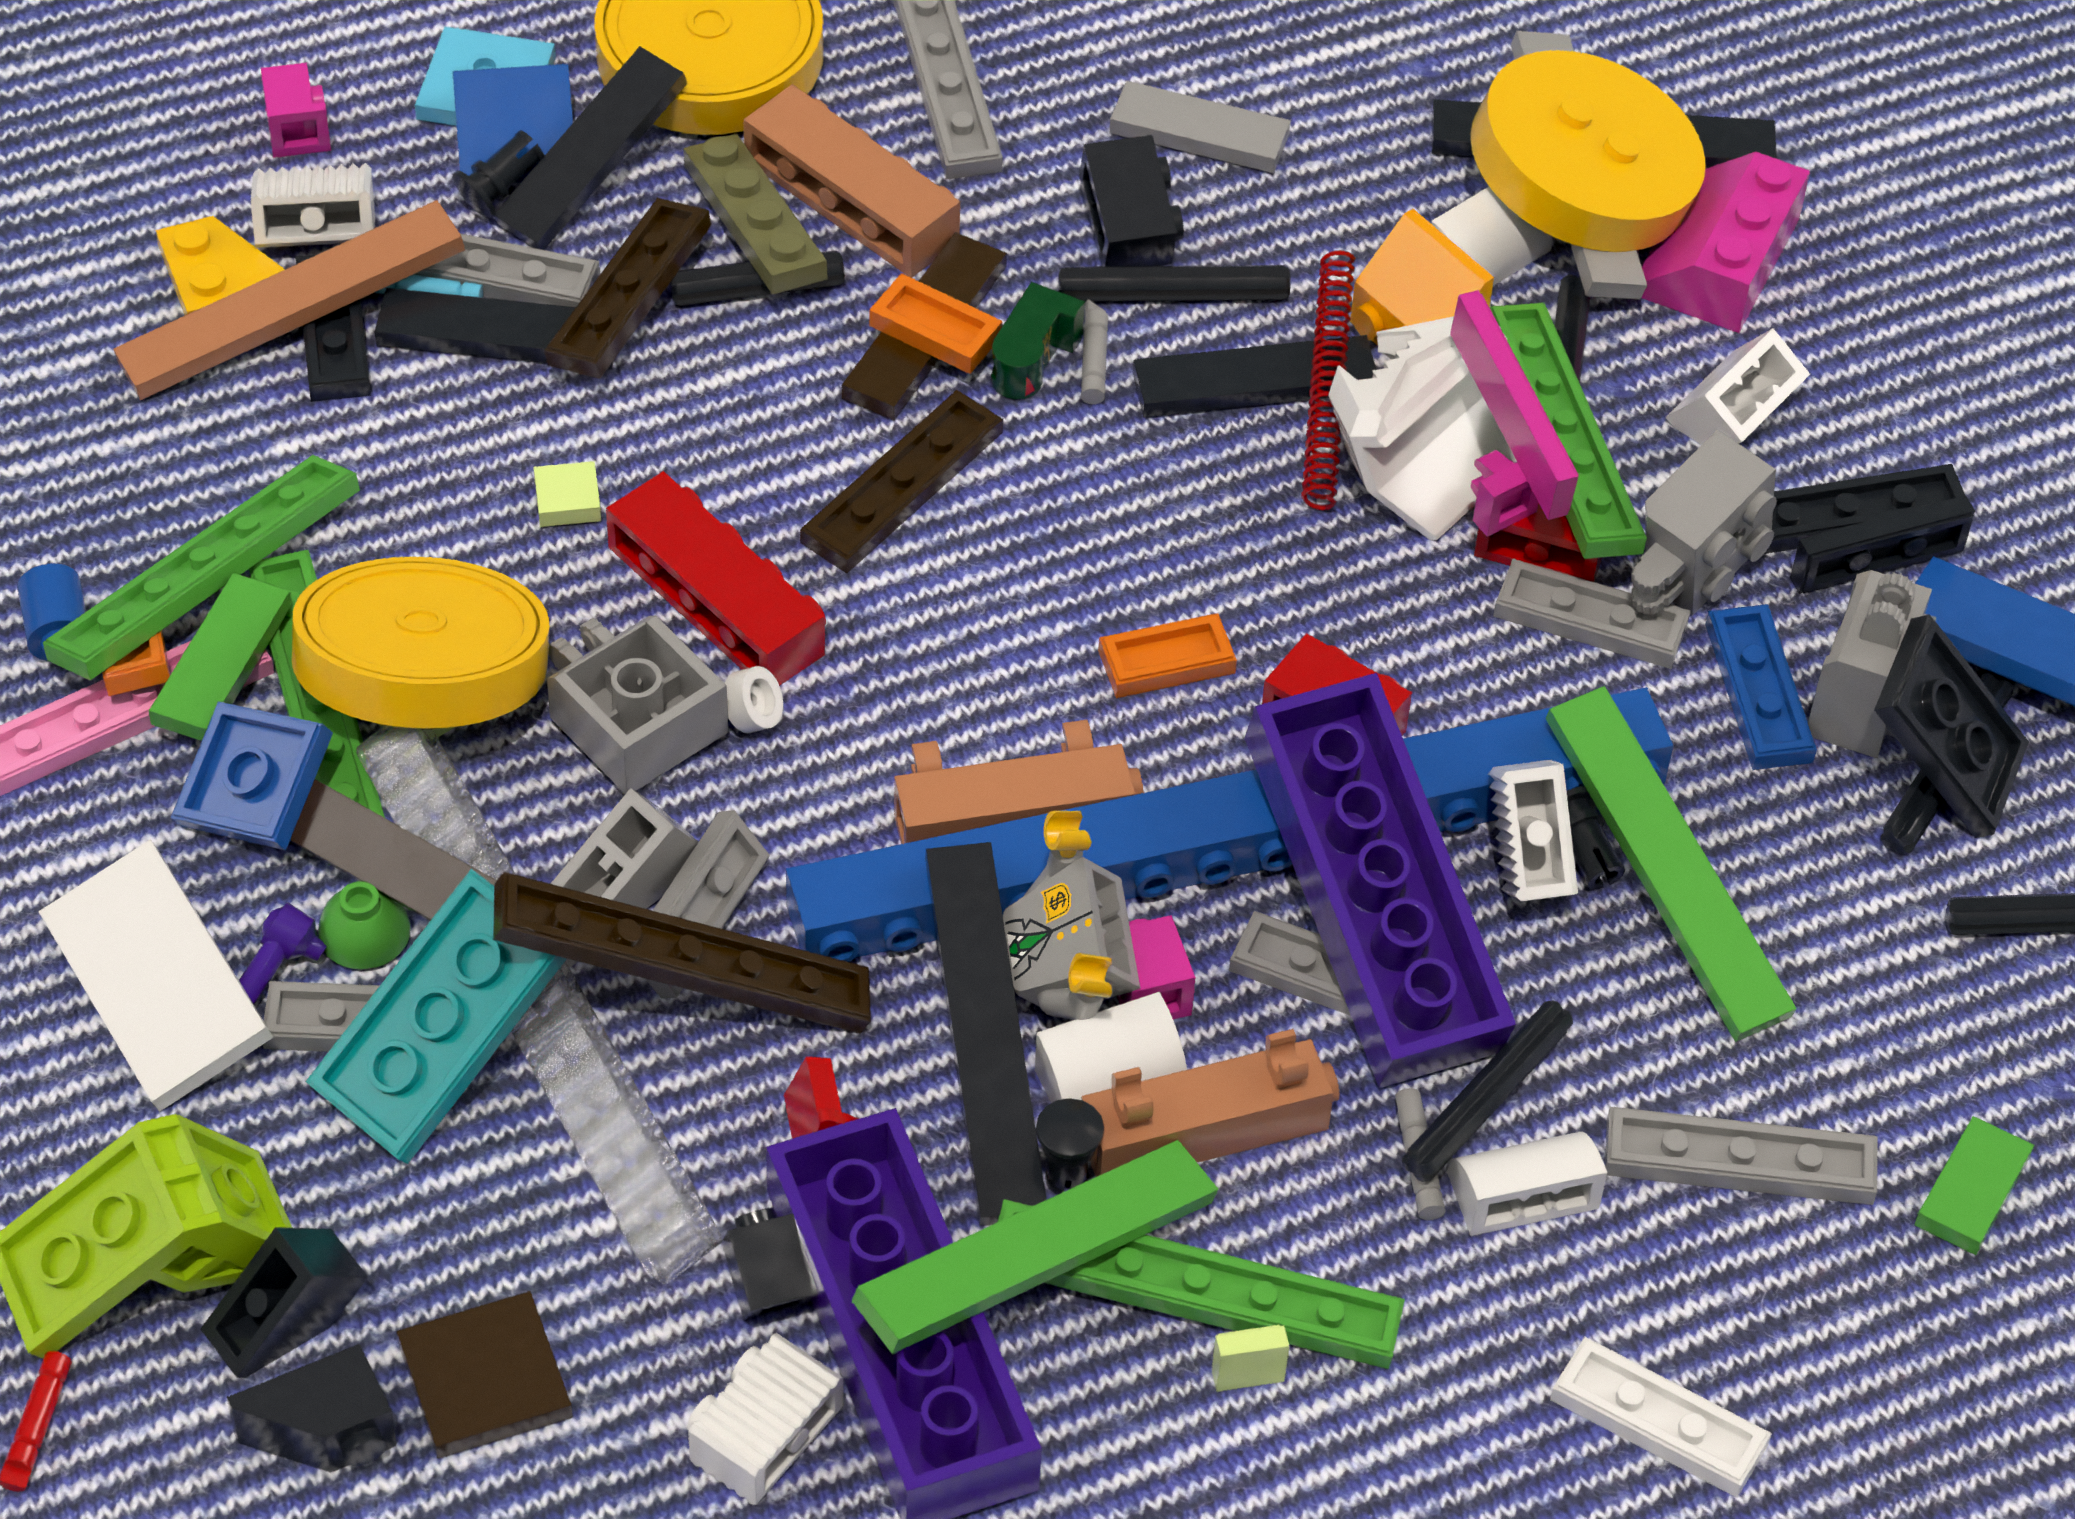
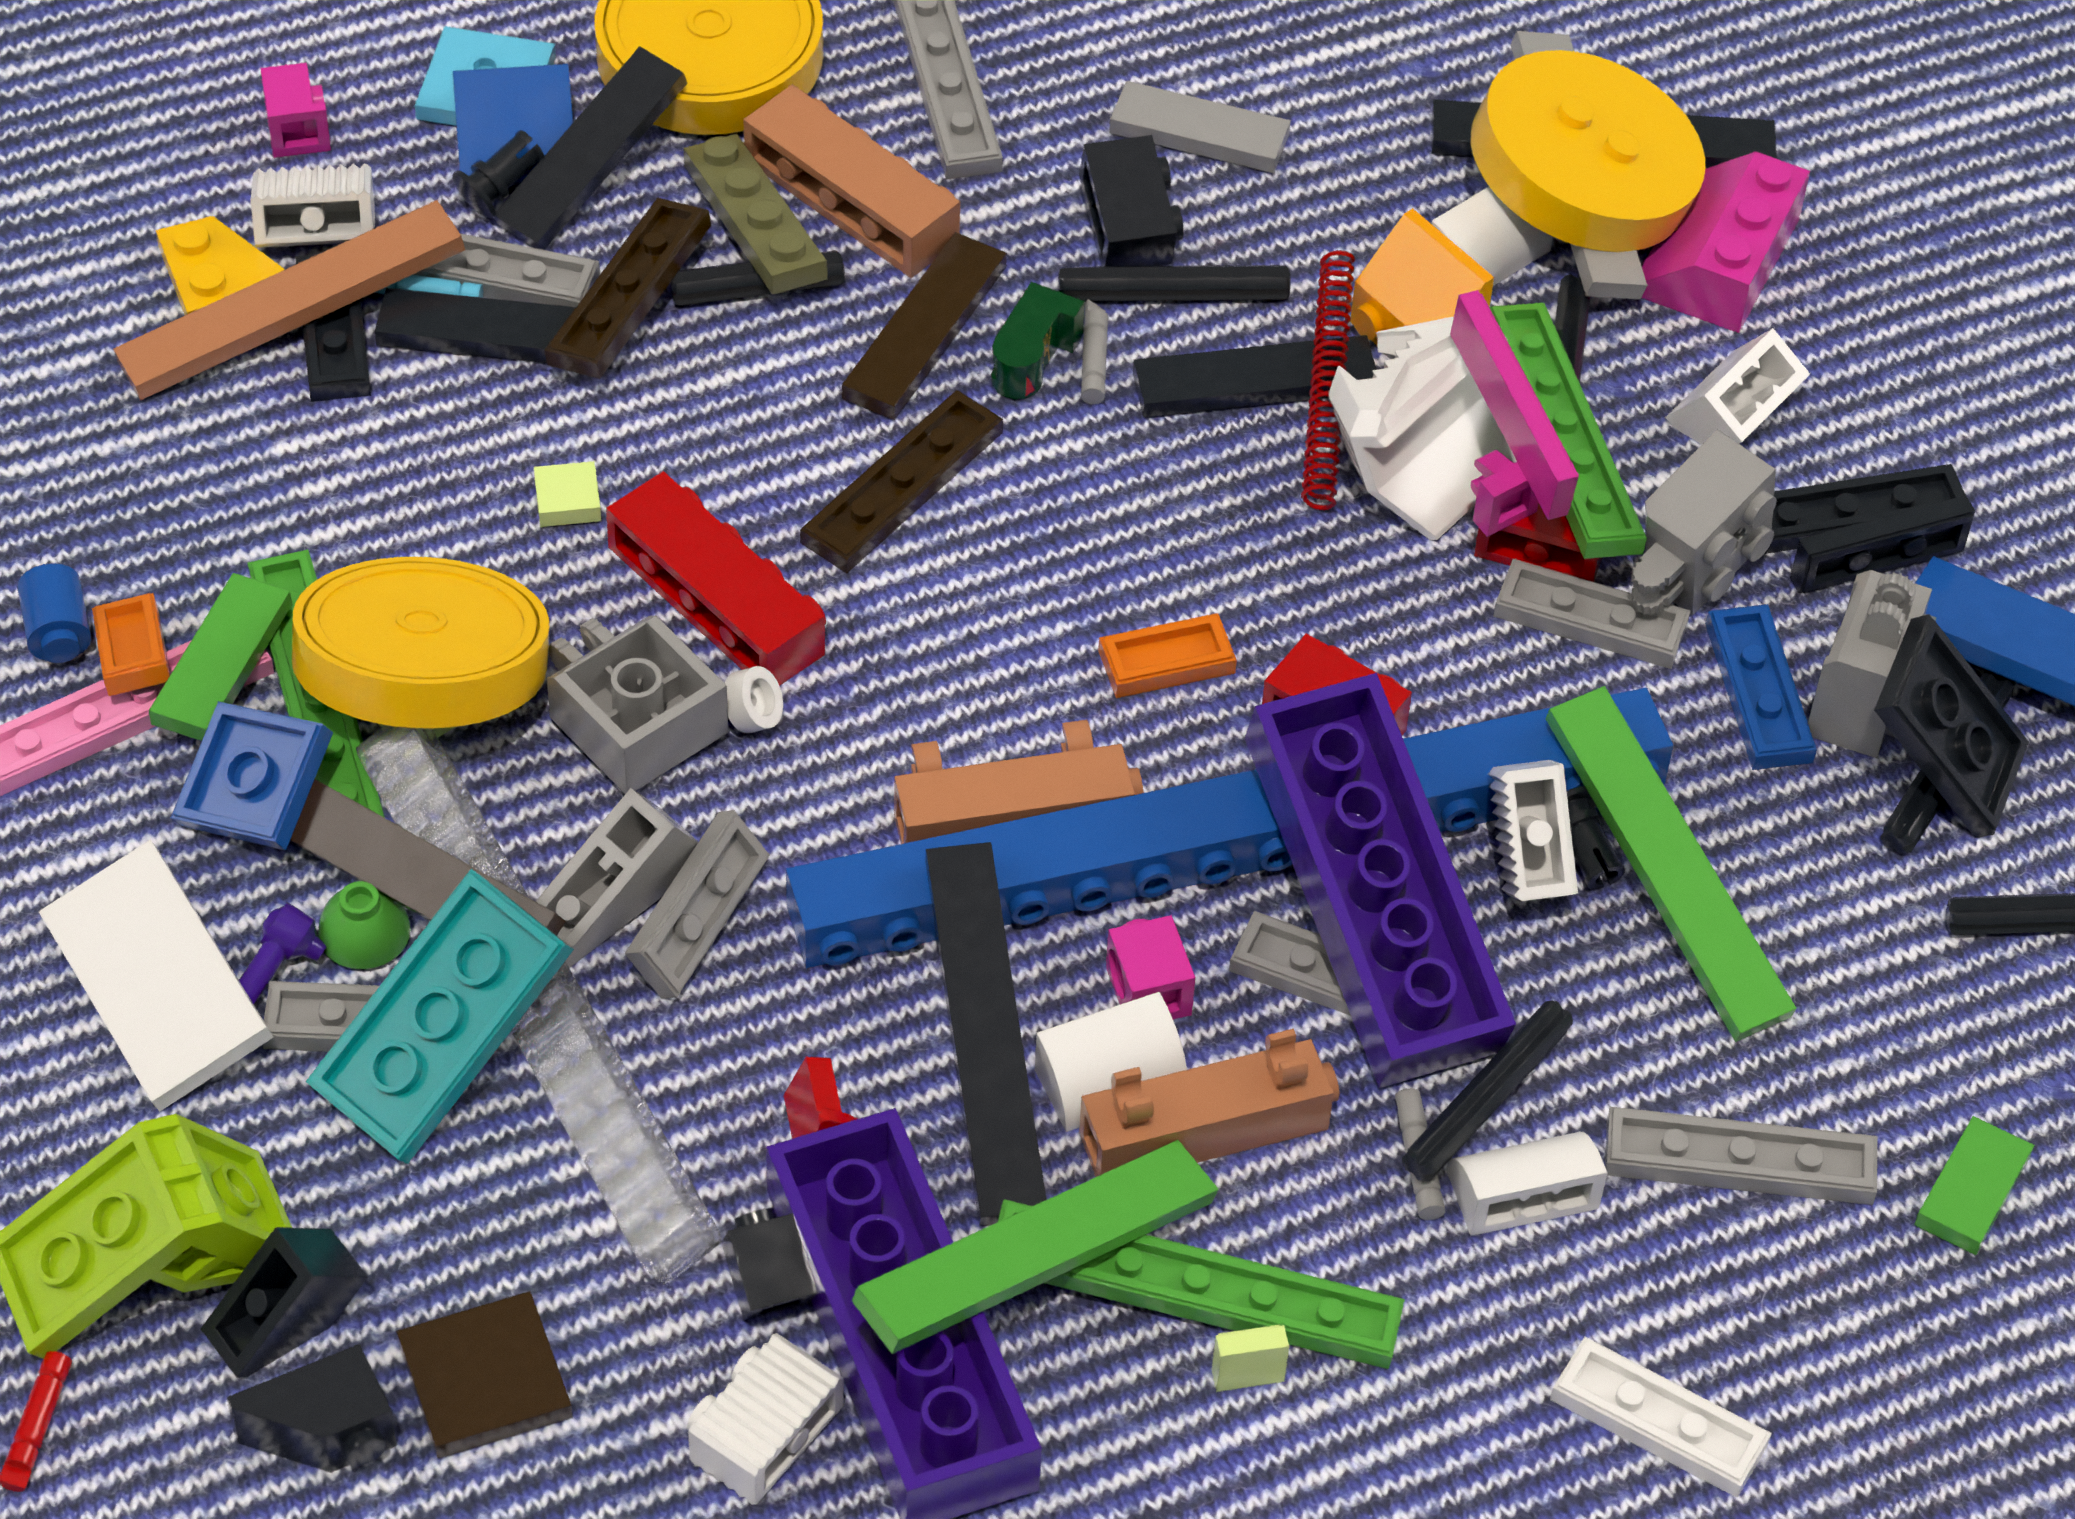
(200, 567): bright green tile -> none
(680, 952): dark brown tile -> none
(935, 323): orange tile -> none
(1069, 1136): black pin -> none
(1070, 929): light grey torso -> none

